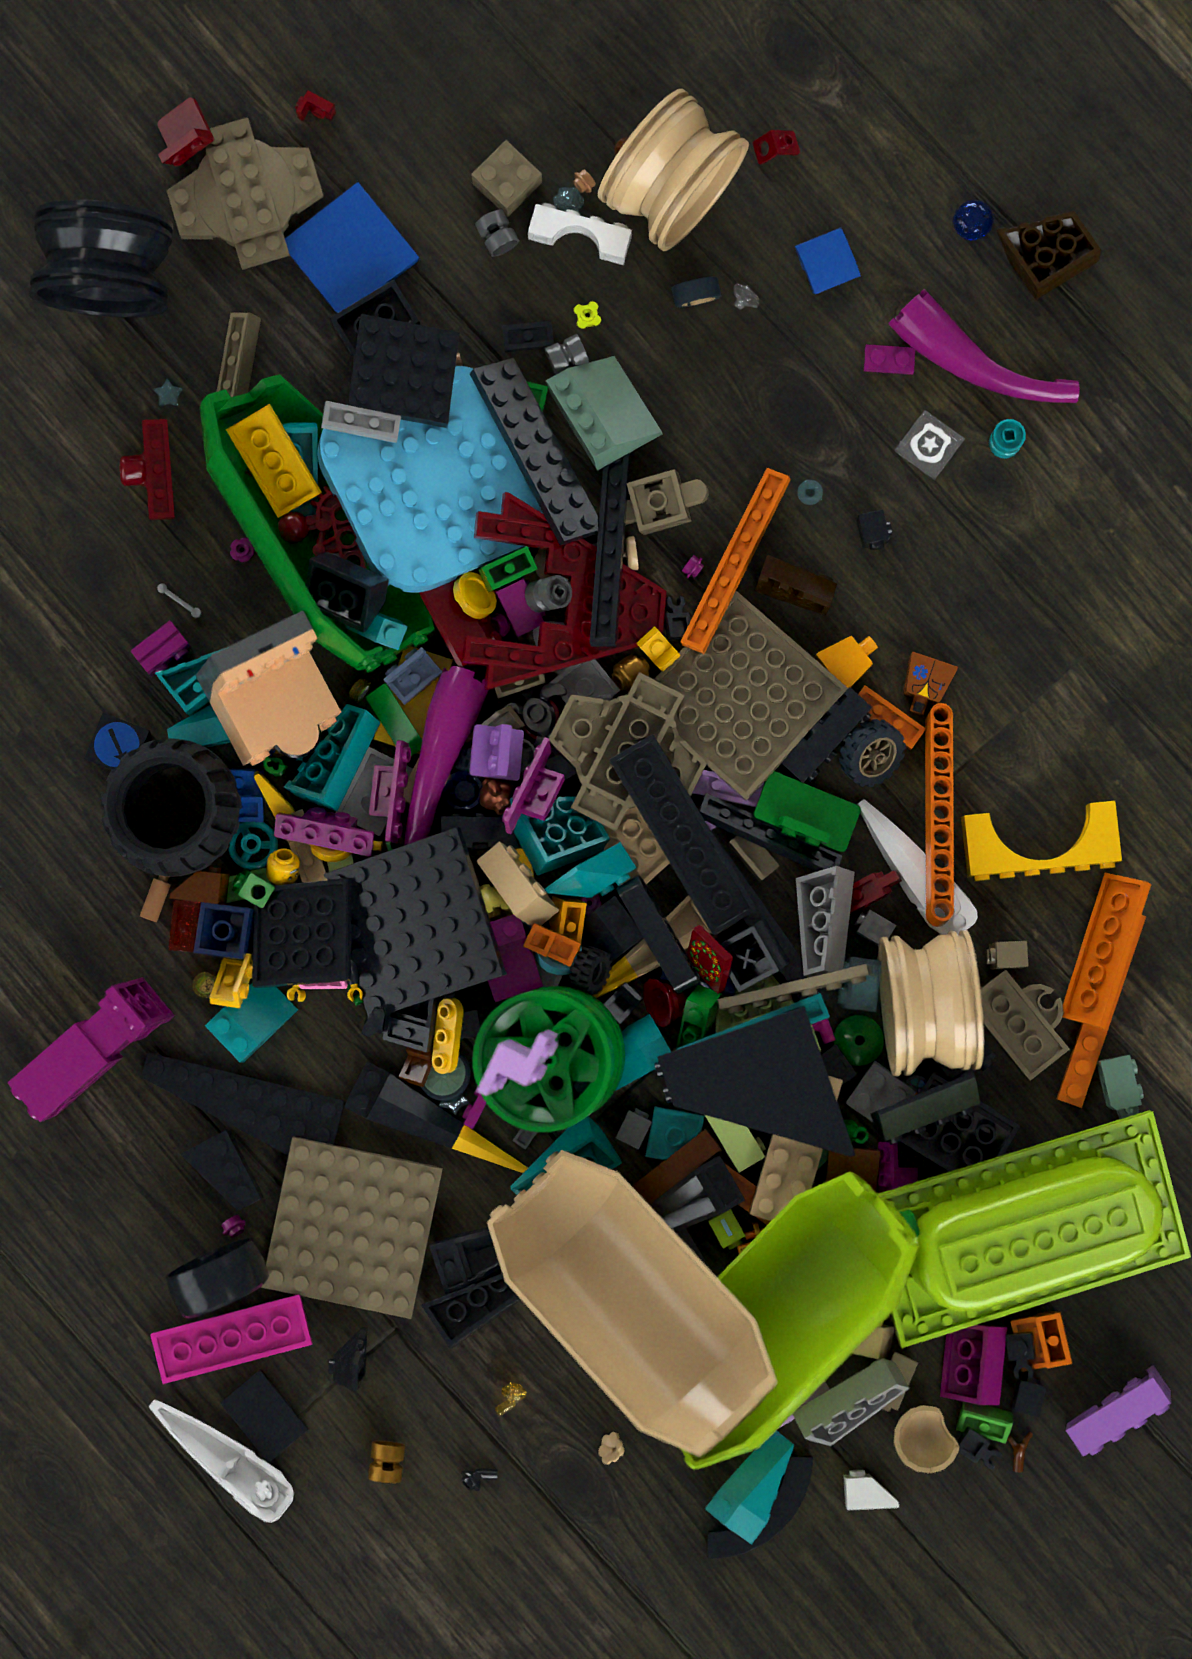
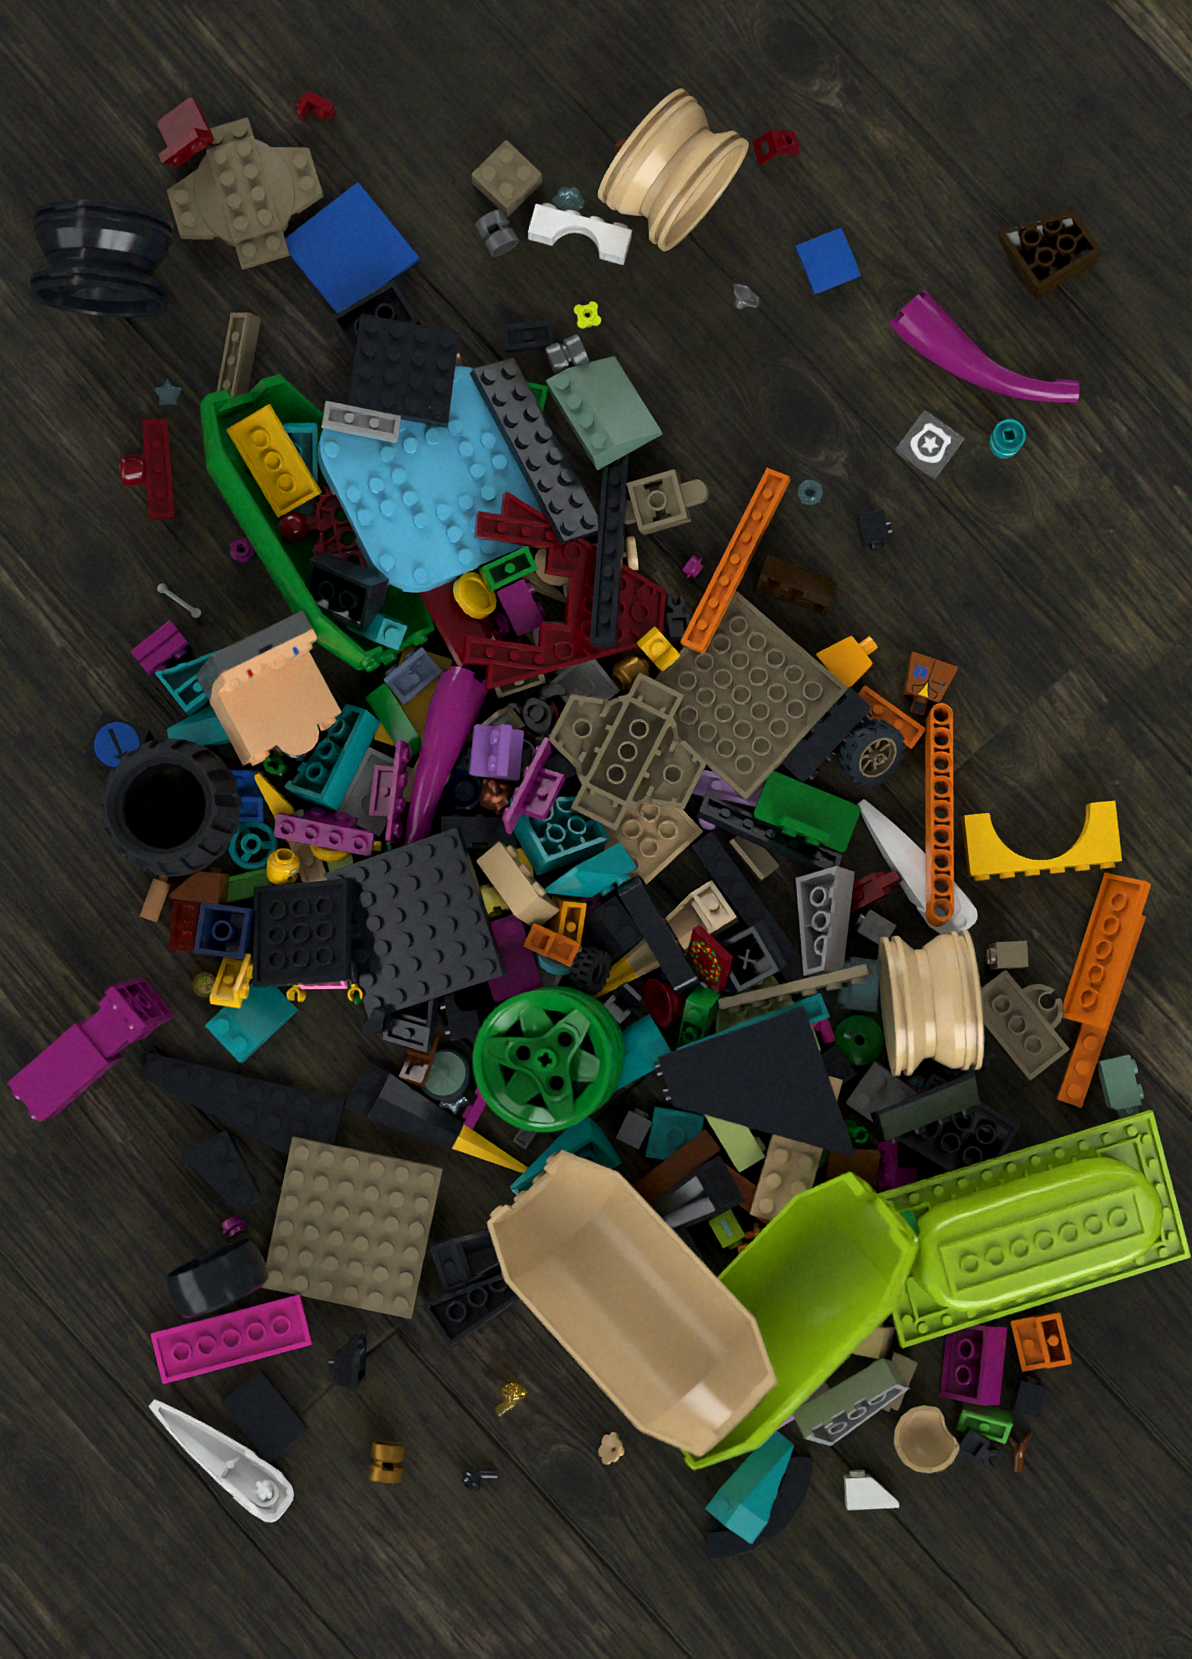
(243, 884): green bracket -> none
(360, 690): clear yellow tile -> none
(447, 1026): yellow plate -> none
(518, 1062): lavender bracket -> none
(548, 593): dark grey wheel -> none
(583, 181): medium nougat plate -> none
(683, 834): black plate -> none
(696, 291): black wheel -> none
(889, 359): magenta plate -> none
(973, 218): clear blue helmet -> none
(1022, 1349): black plate -> none
(1120, 1412): medium lavender wedge -> none

